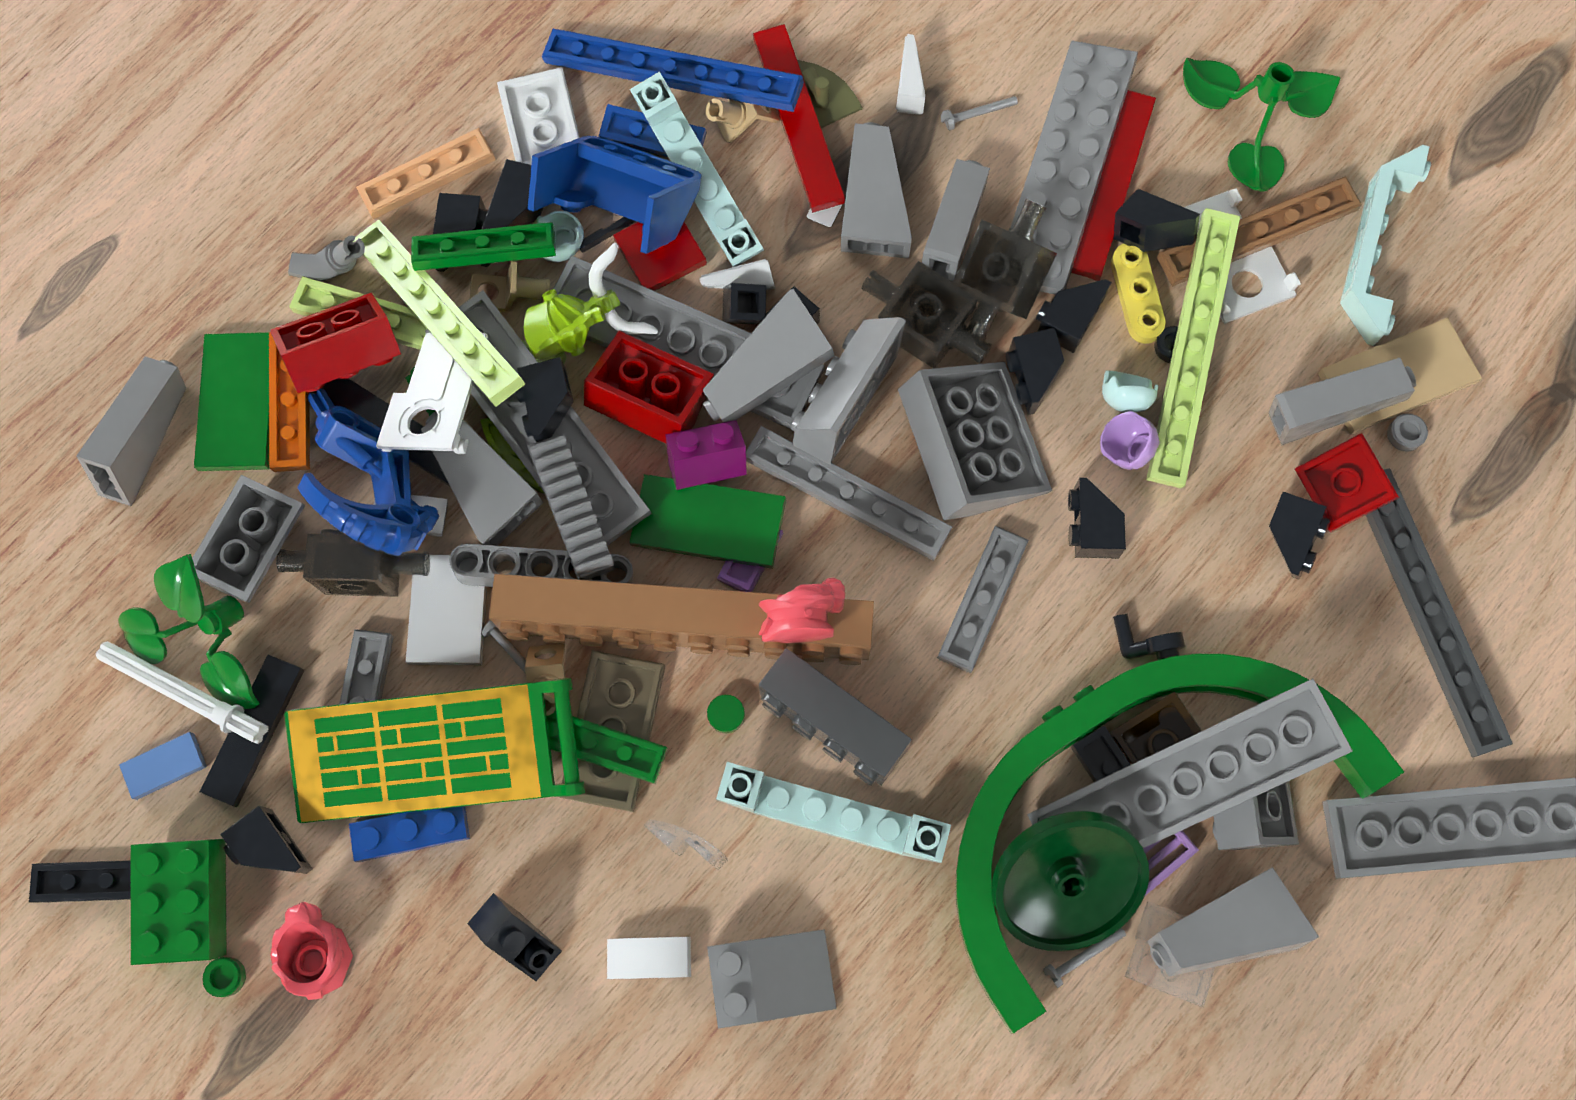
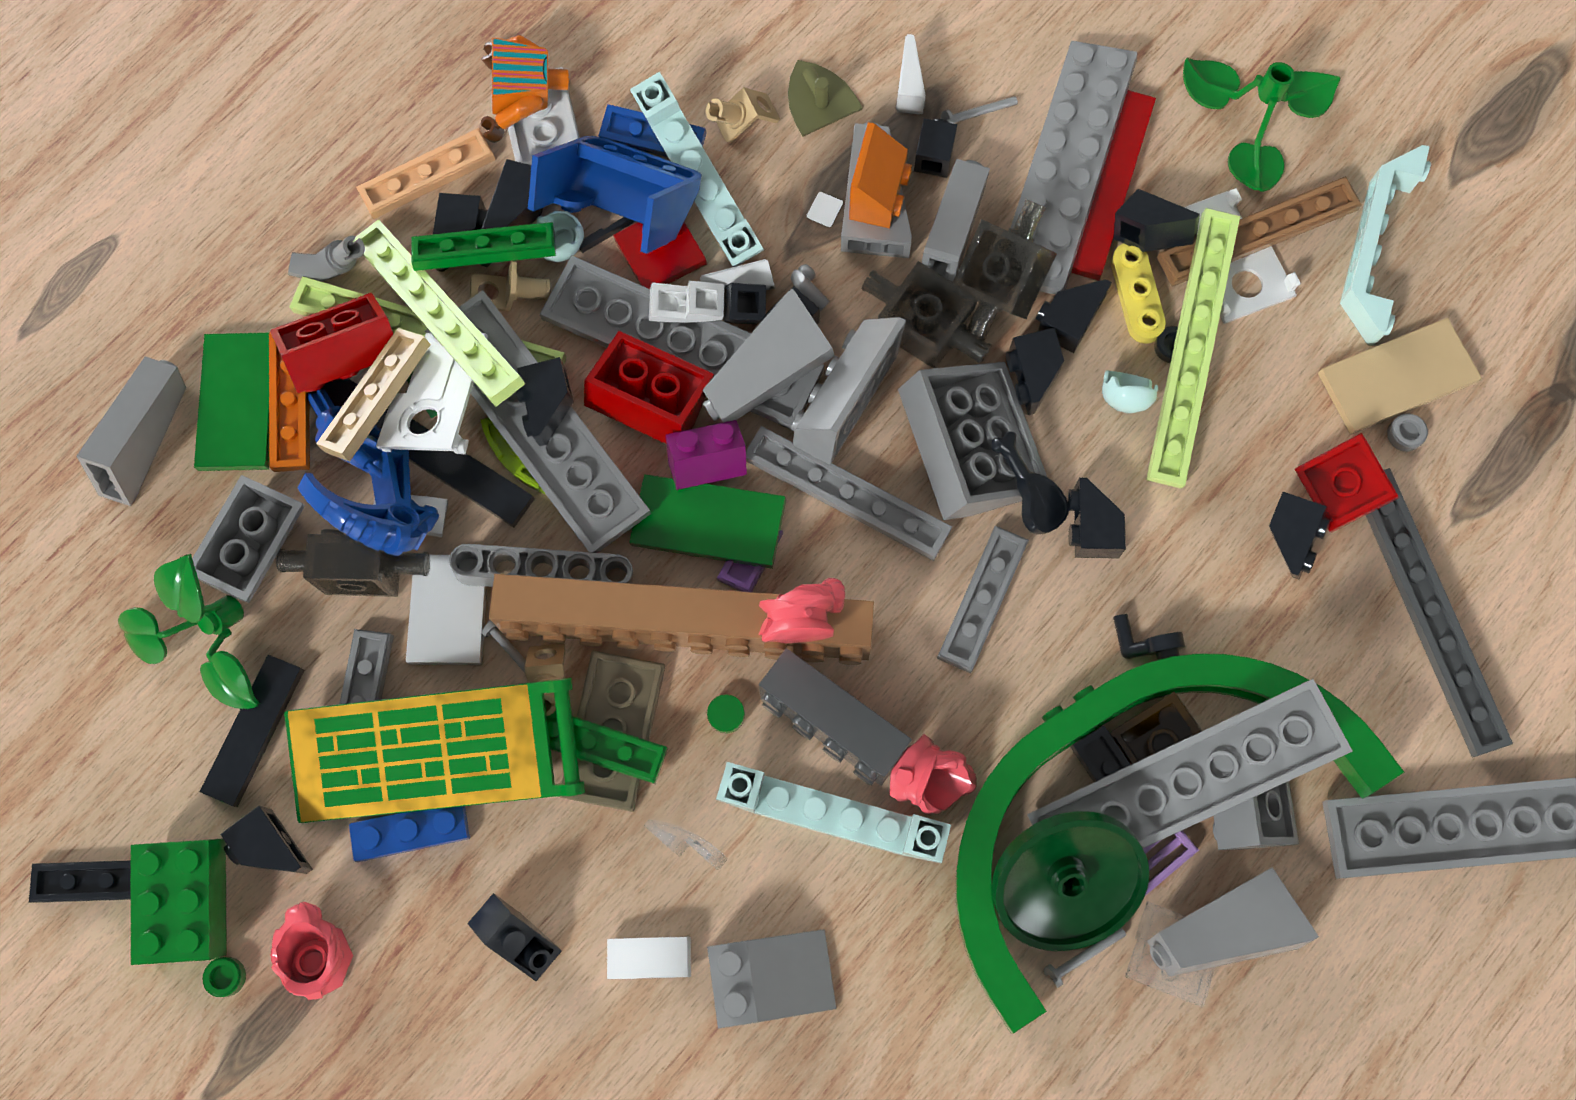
(162, 765): medium blue tile -> none
(223, 714): white axle -> none
(373, 394): none -> tan plate
(486, 487): light grey slope -> none
(518, 82): none -> orange torso
(564, 320): lime helmet -> none
(571, 507): light grey gear -> none
(678, 69): blue tile -> none
(687, 303): none -> white slope
(802, 125): red tile -> none
(802, 281): none -> light grey arm
(878, 179): none -> orange slope
(931, 776): none -> coral piece
(935, 147): none -> black brick
(1042, 500): none -> black piece
(1129, 440): lavender hair -> none
(1340, 399): light grey slope -> none

